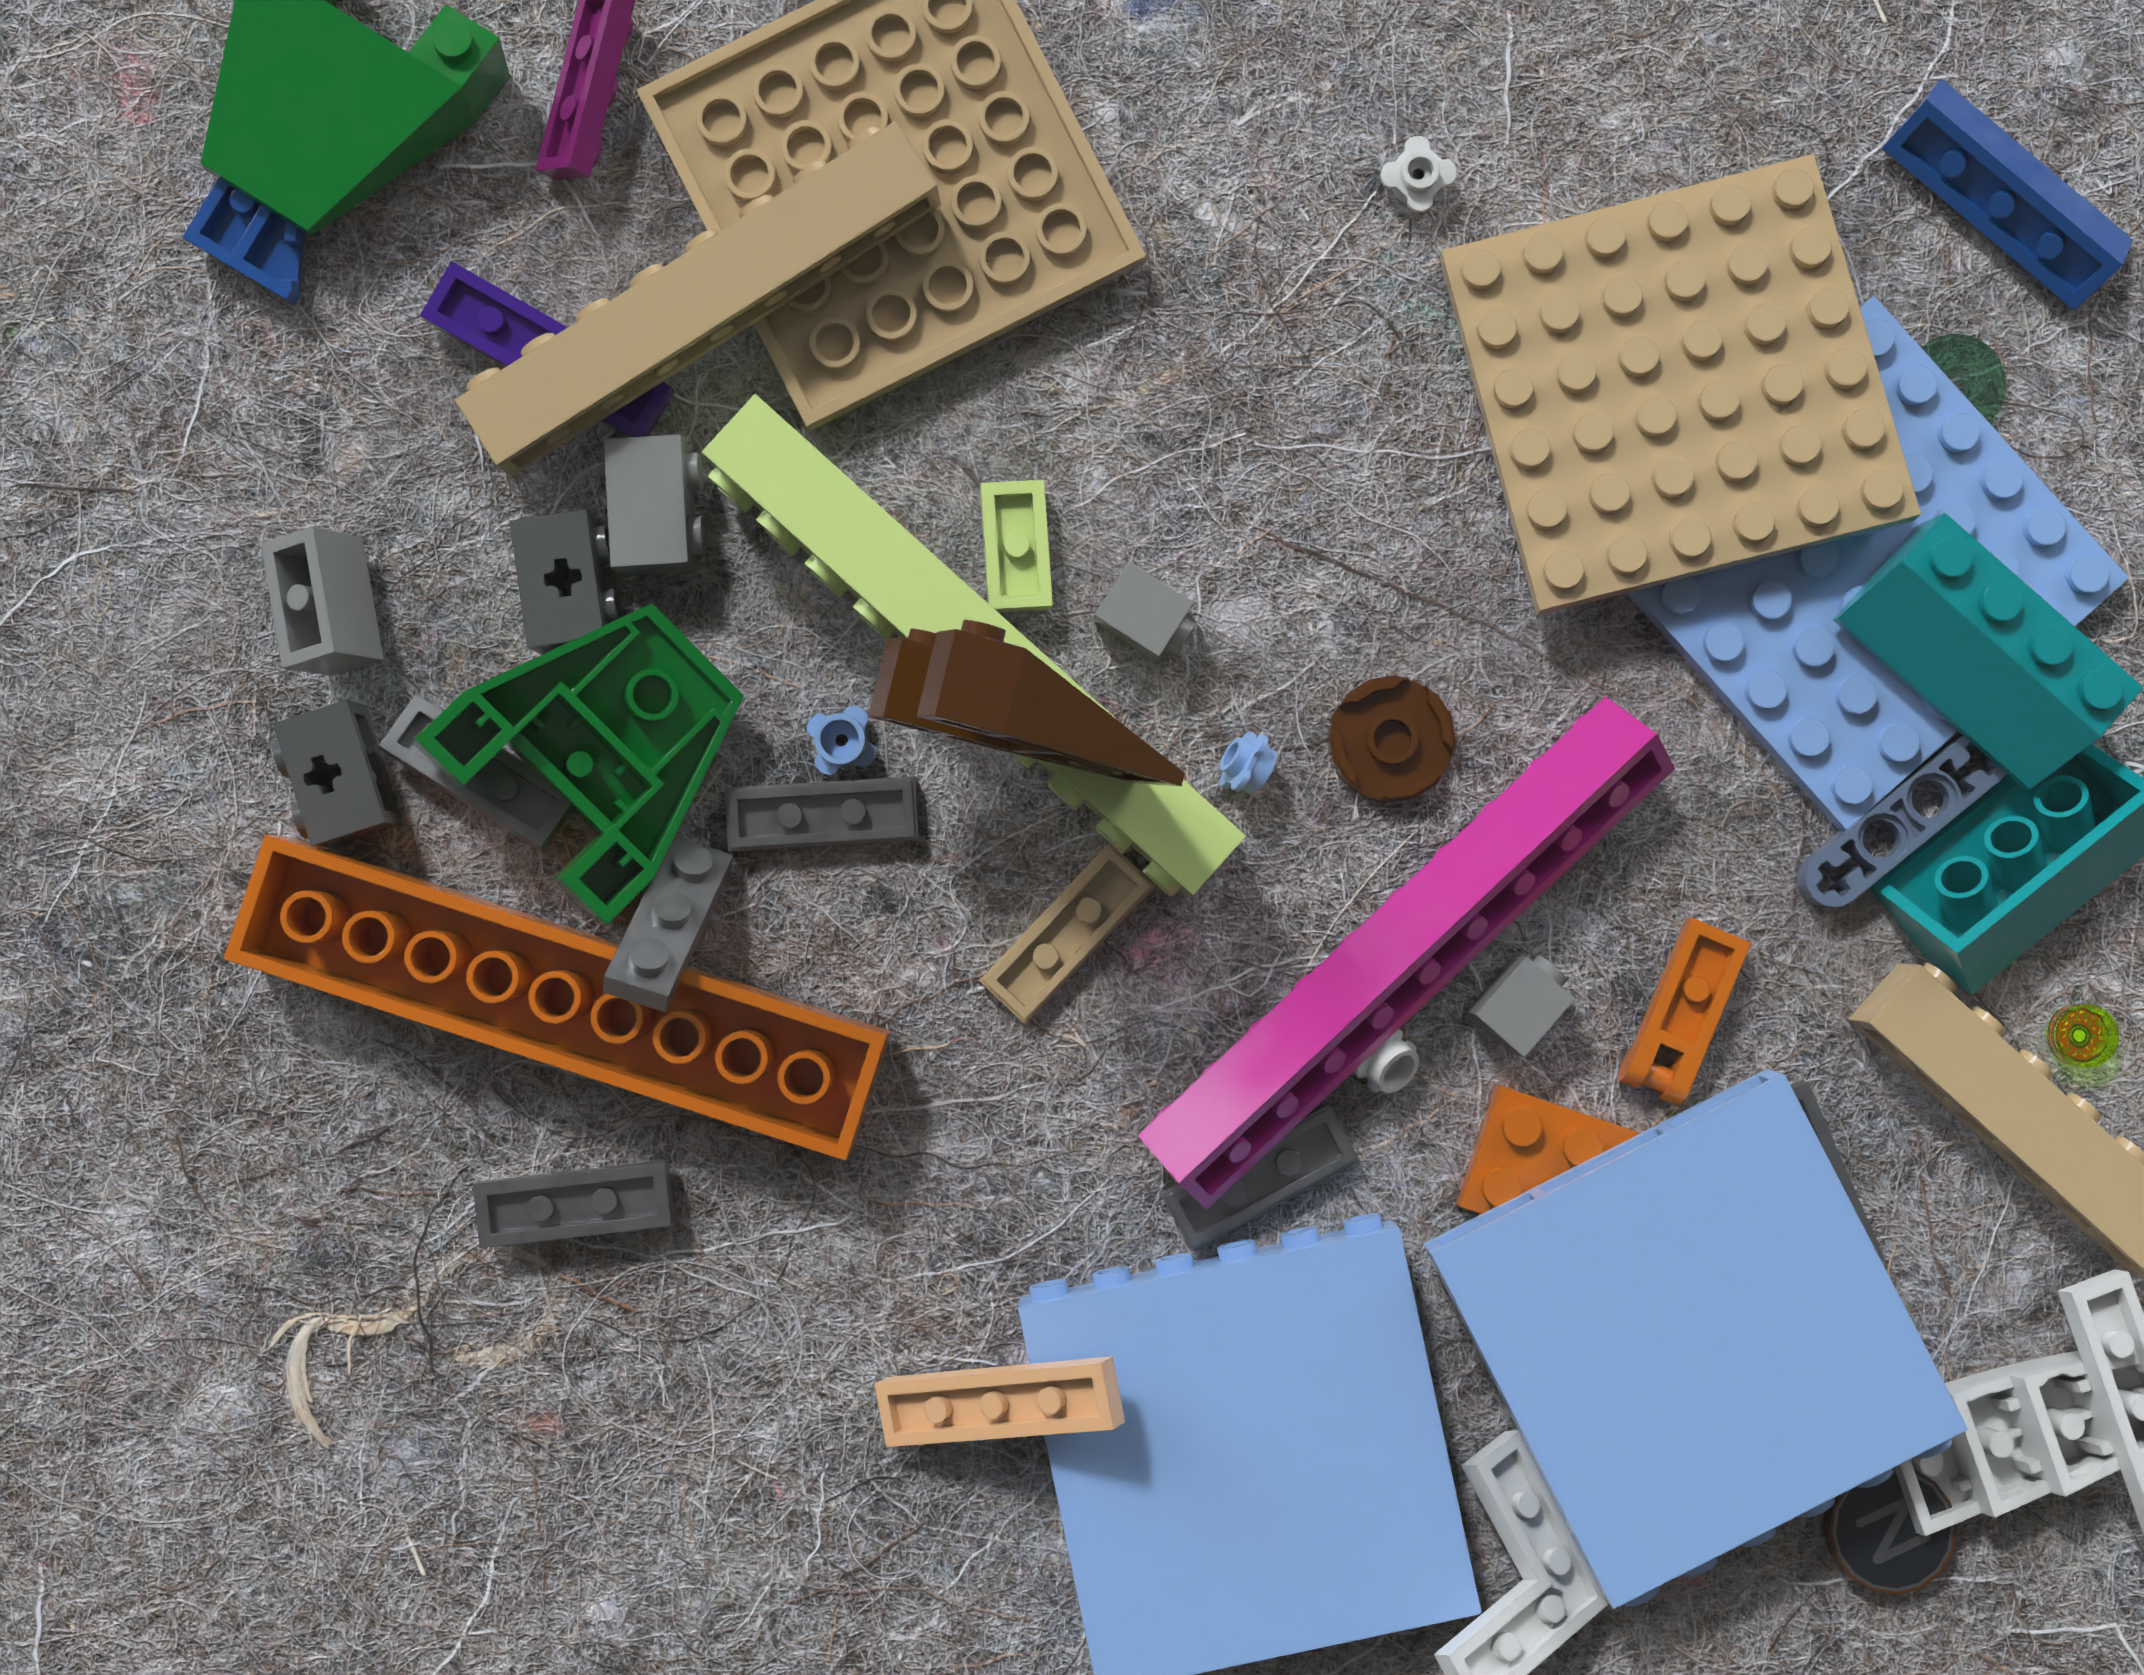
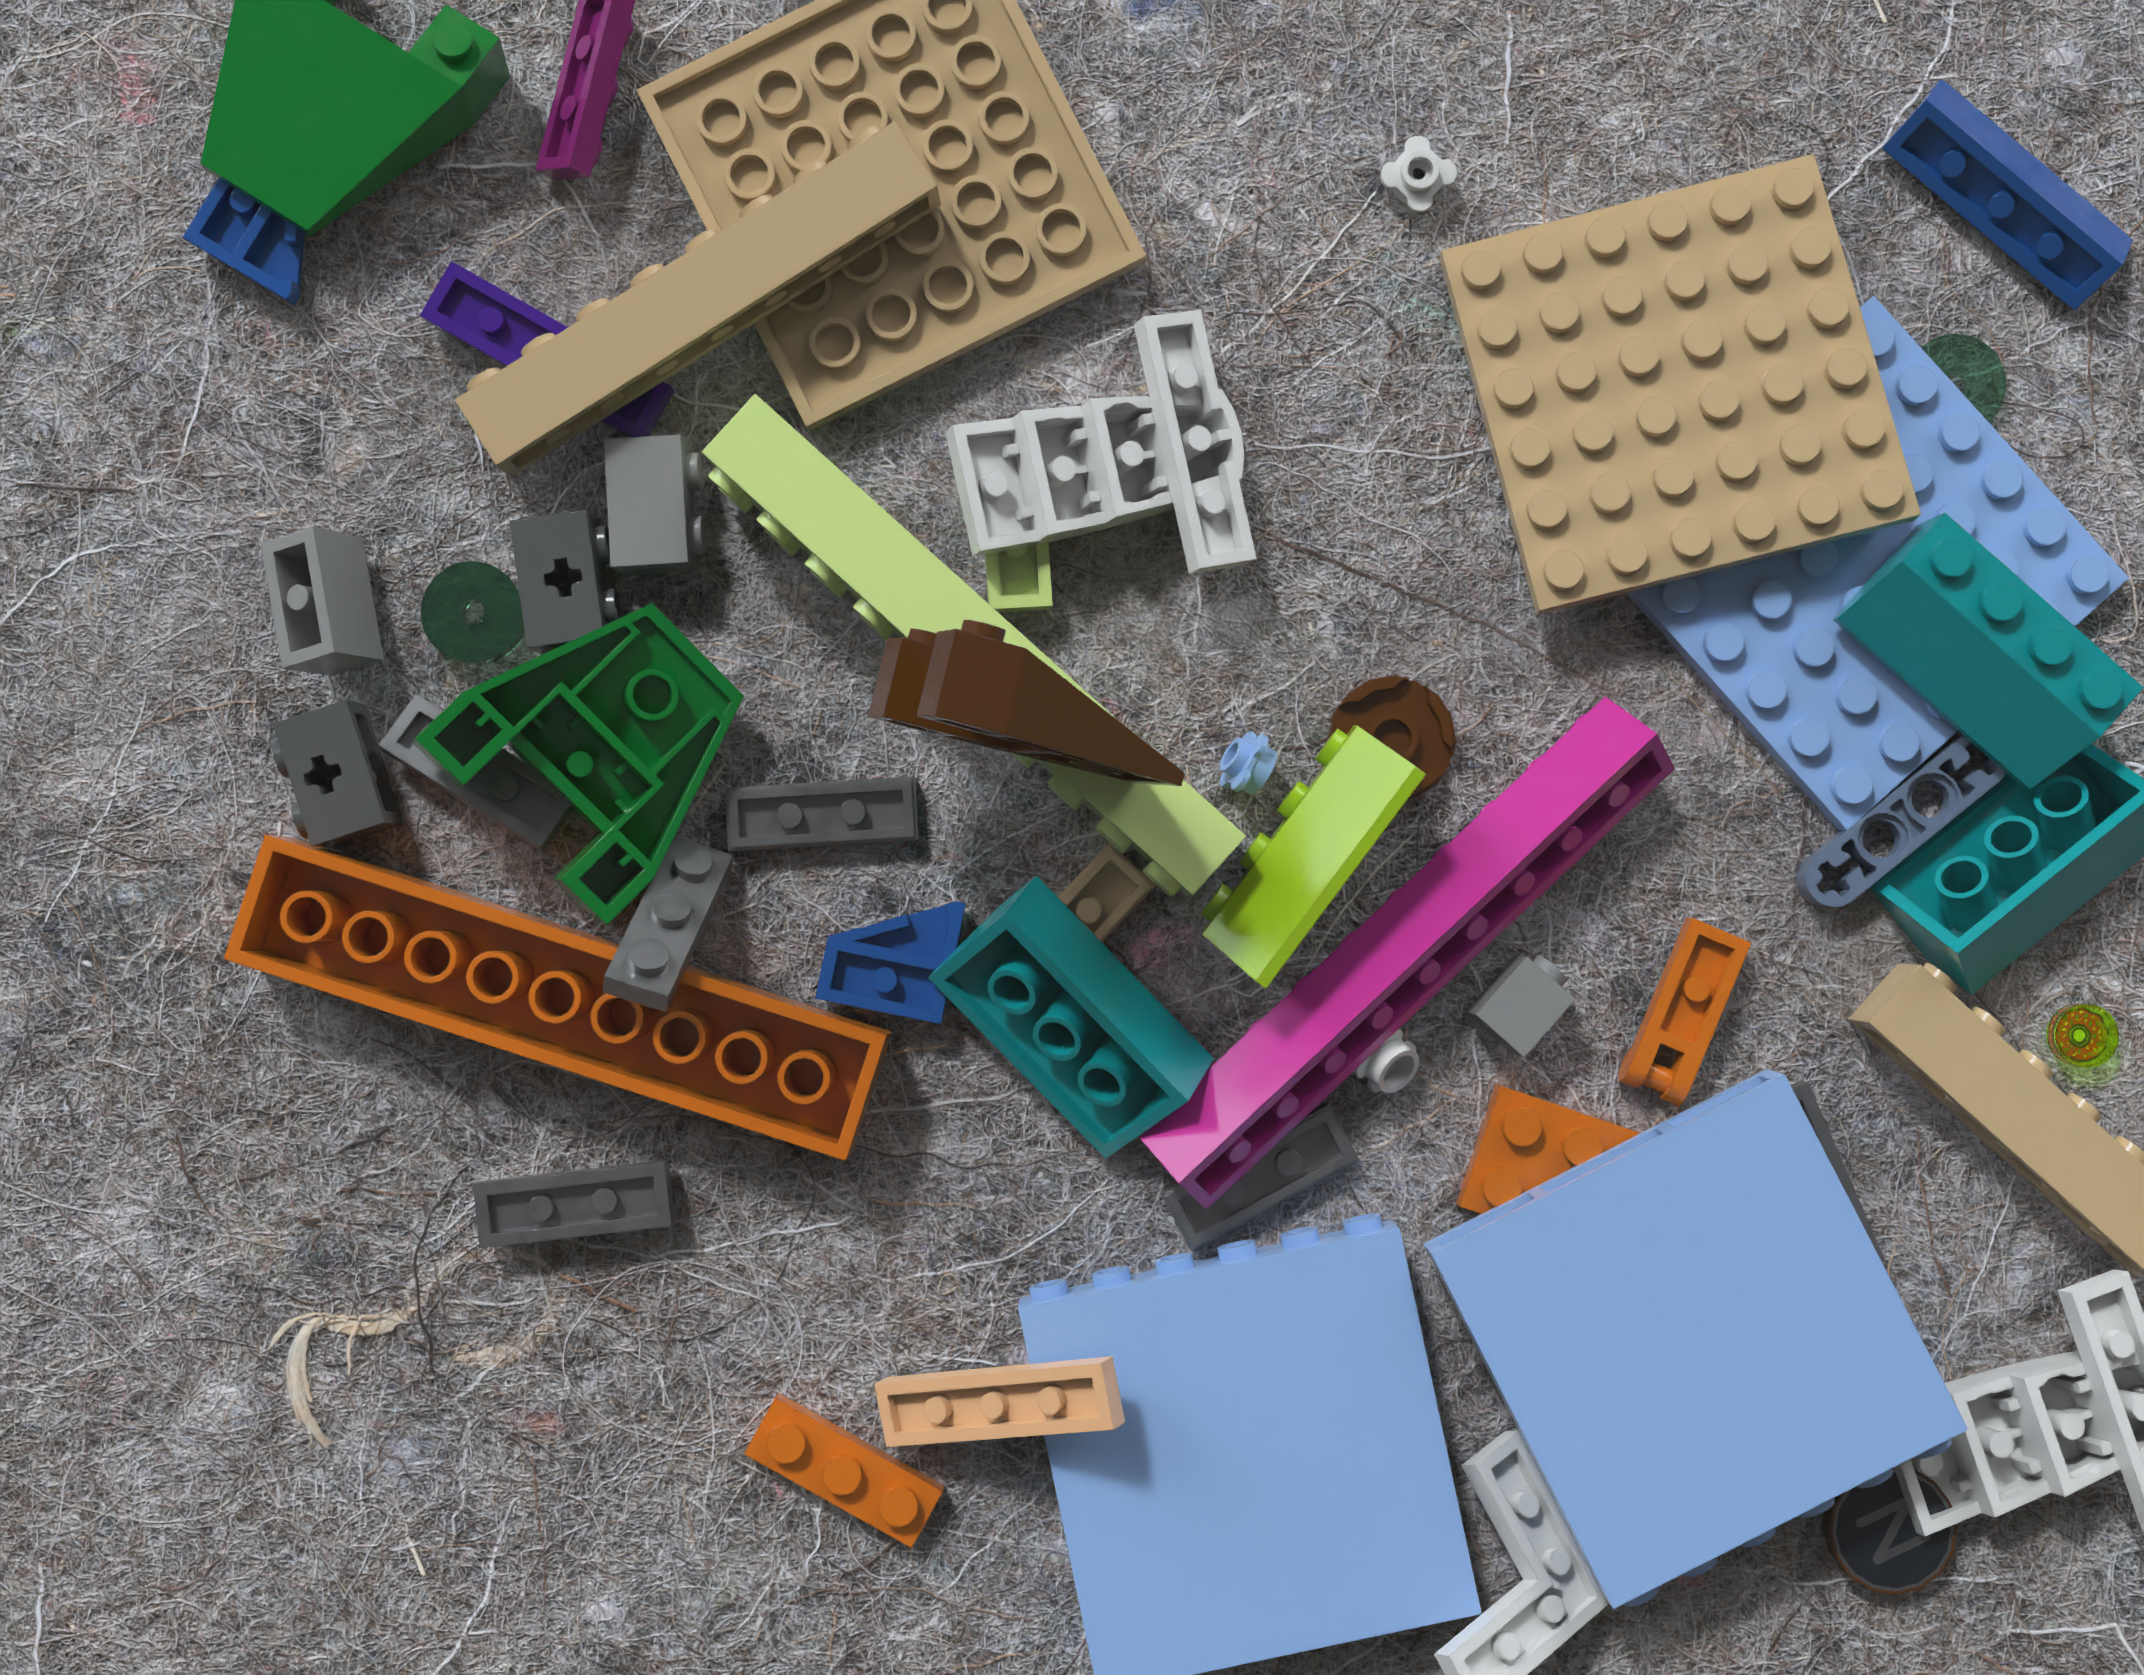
(445, 608): none -> clear green piece
(825, 731): light blue plate -> none
(844, 1470): none -> orange plate
(890, 963): none -> blue wing
(1072, 1019): none -> teal slope
(1115, 459): none -> white slope
(1145, 613): light grey brick -> none
(1310, 853): none -> lime slope

